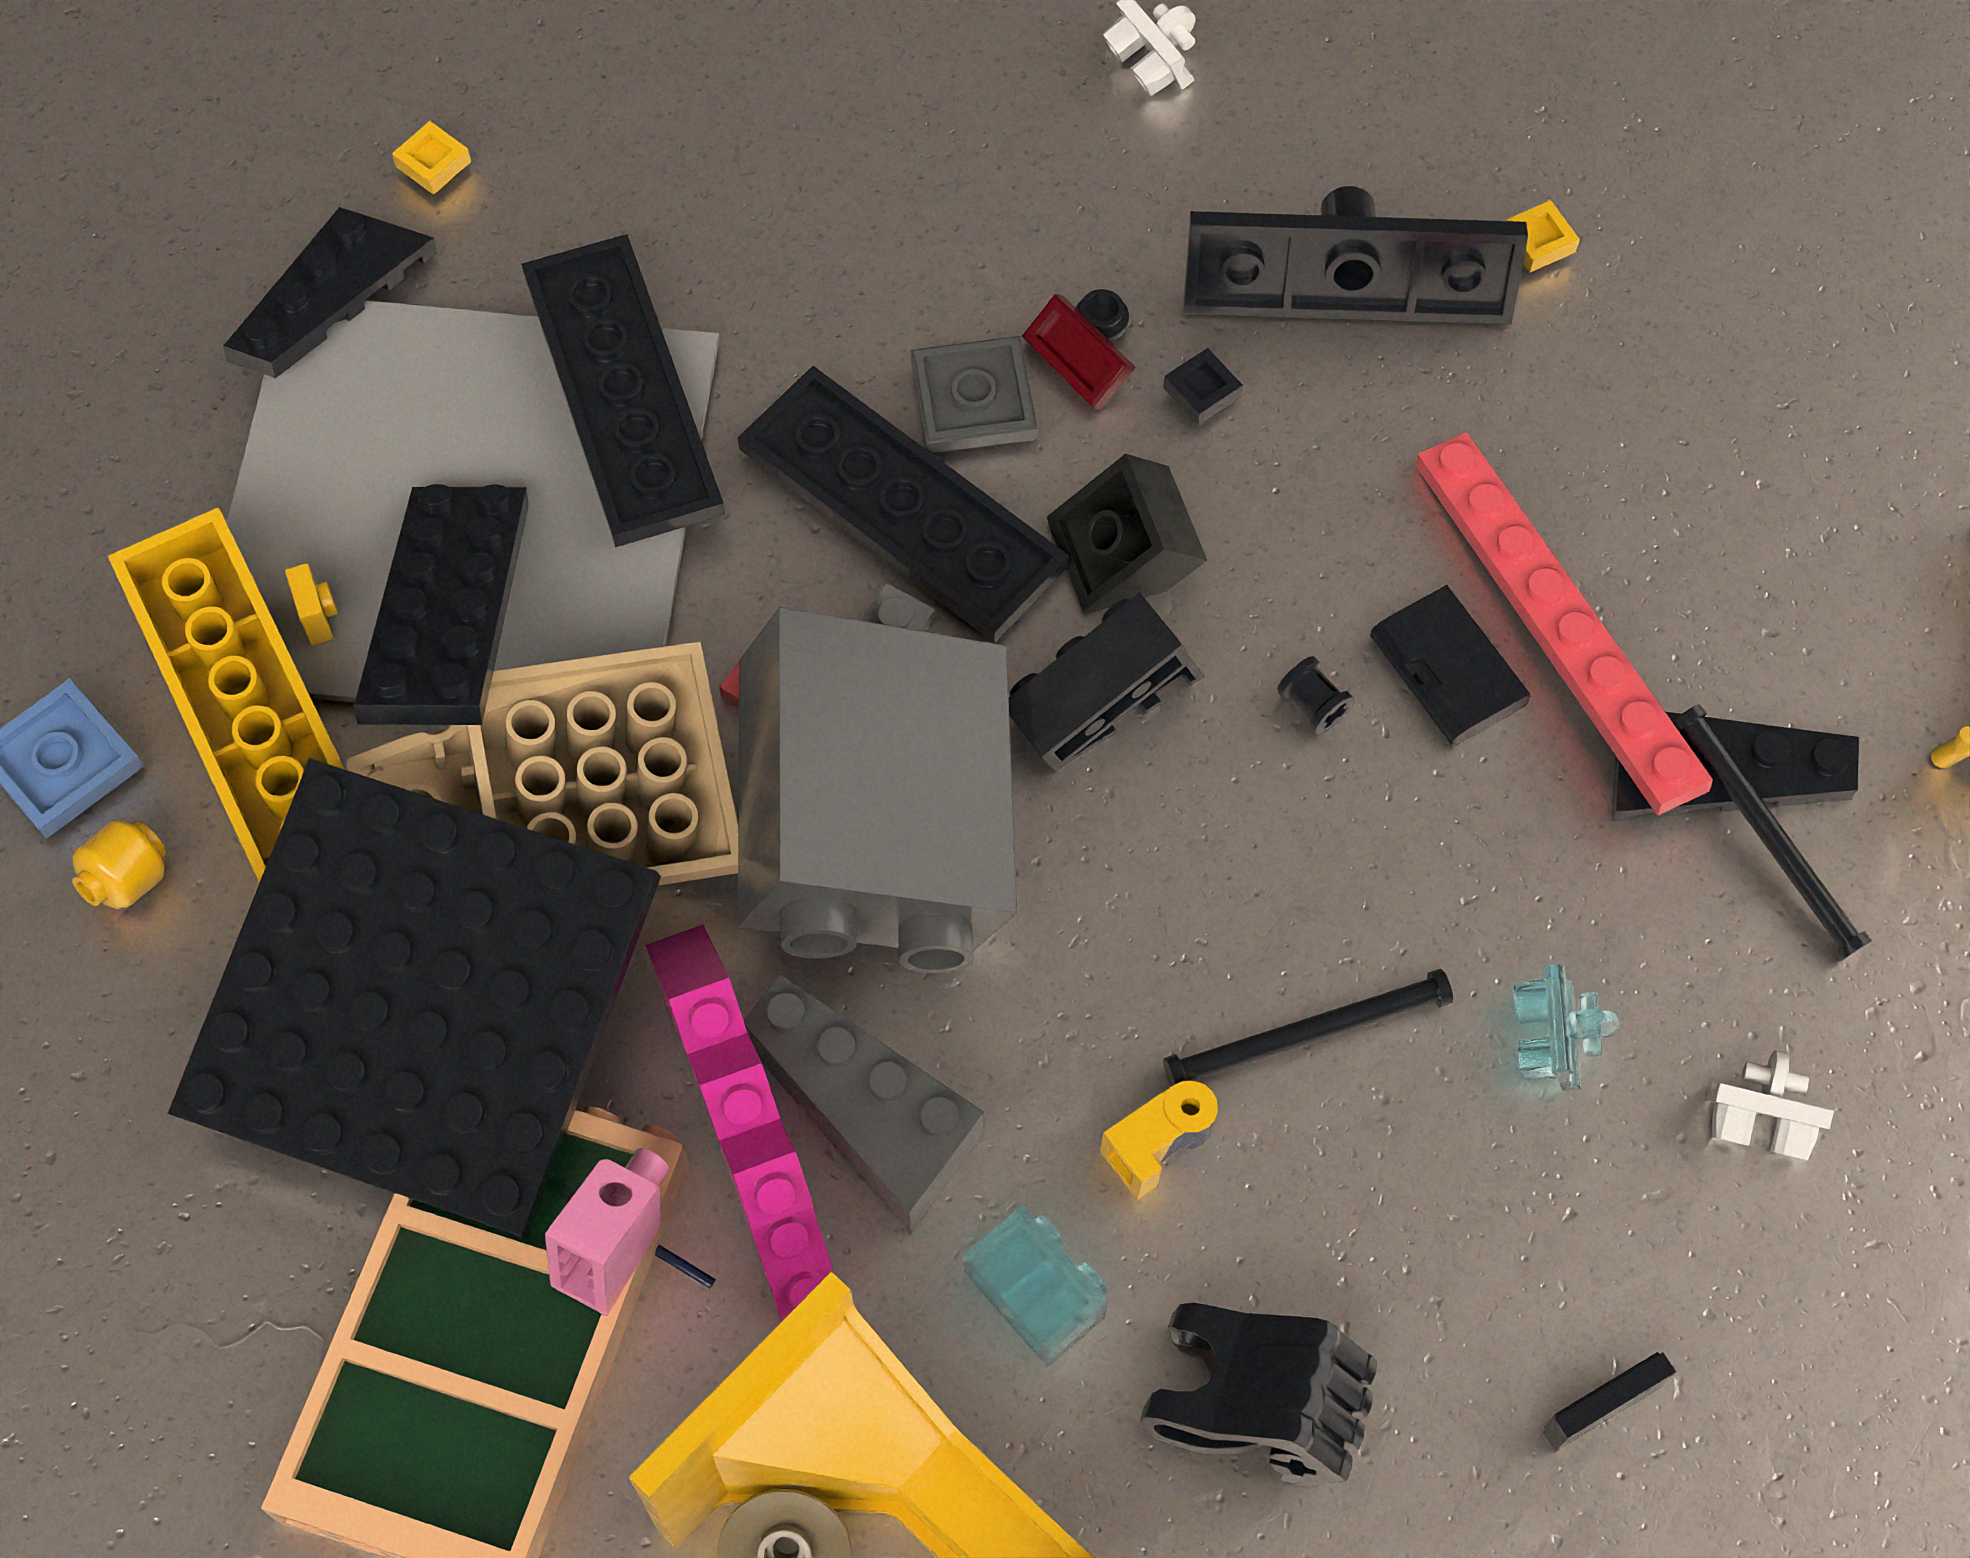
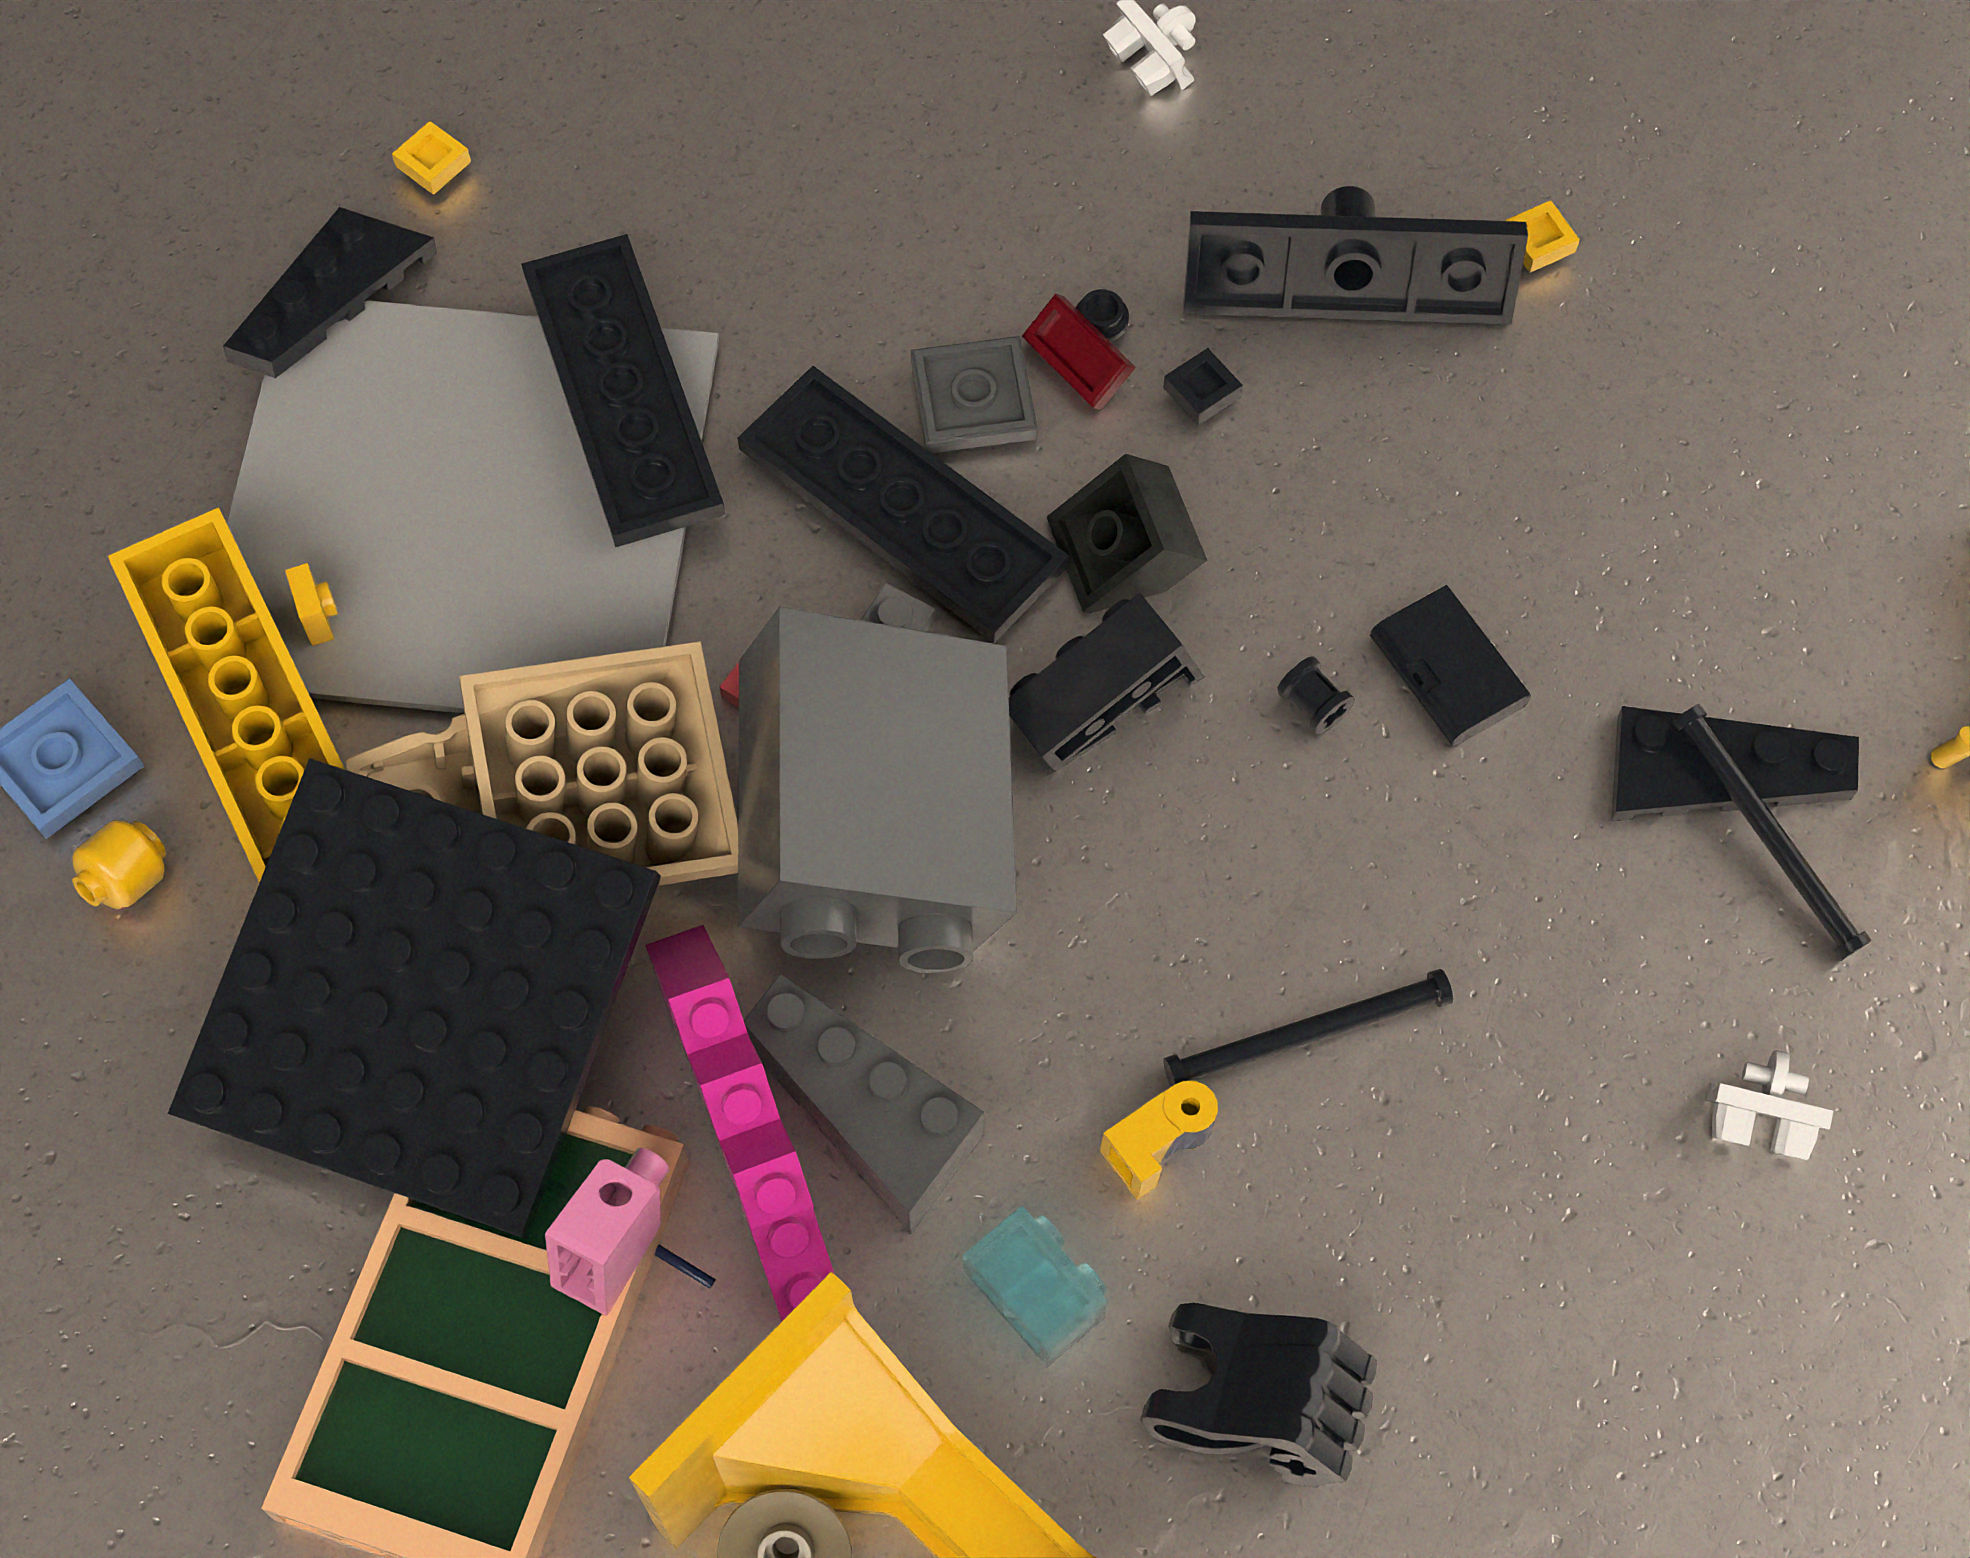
(443, 607): black plate -> none
(1554, 1002): clear light blue hips -> none
(1564, 625): coral plate -> none
(1608, 1400): black tile -> none

